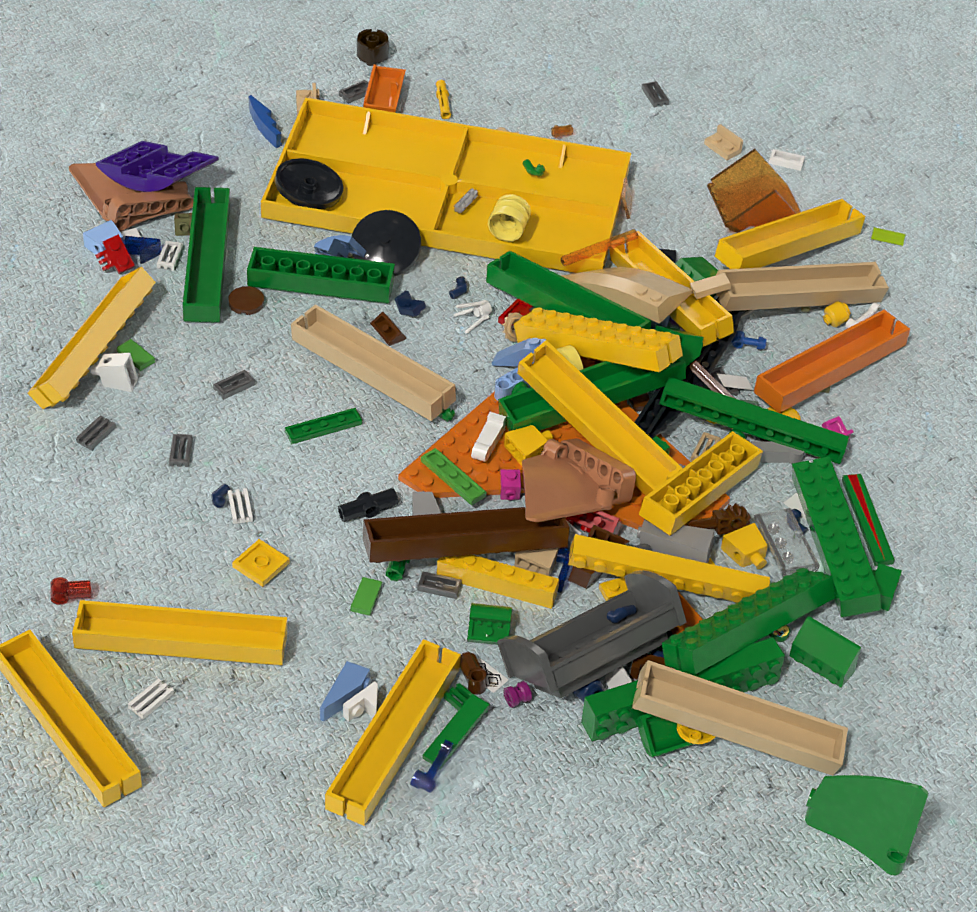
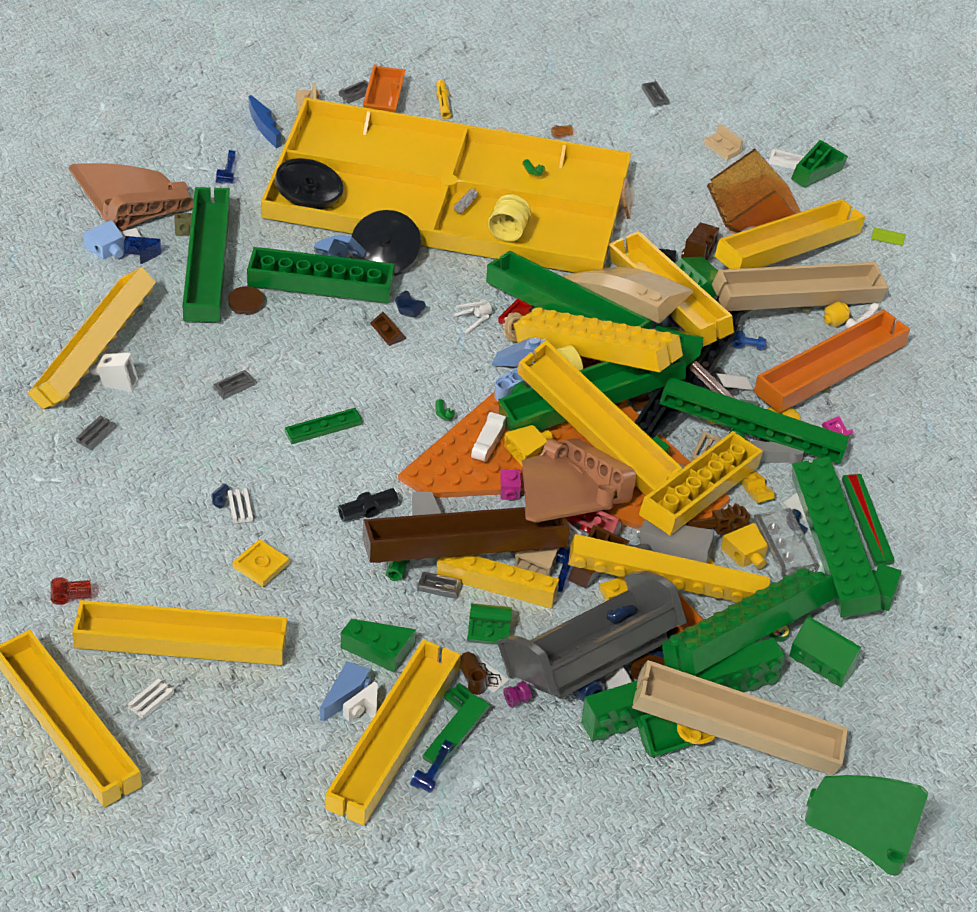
(115, 255): red hinge -> none
(140, 357): bright green tile -> none
(151, 167): dark purple slope -> none
(172, 265): white tile -> none
(179, 461): flat silver tile -> none
(226, 175): none -> clear blue brick
(366, 596): bright green tile -> none
(372, 46): dark brown brick -> none
(373, 362): tan piece -> none
(378, 642): none -> green wedge
(453, 476): bright green tile -> none
(461, 288): dark blue arm -> none
(599, 247): clear orange axle -> none
(701, 241): none -> reddish brown wedge
(710, 285): tan tile -> none
(756, 488): none -> yellow slope
(818, 164): none -> green wedge

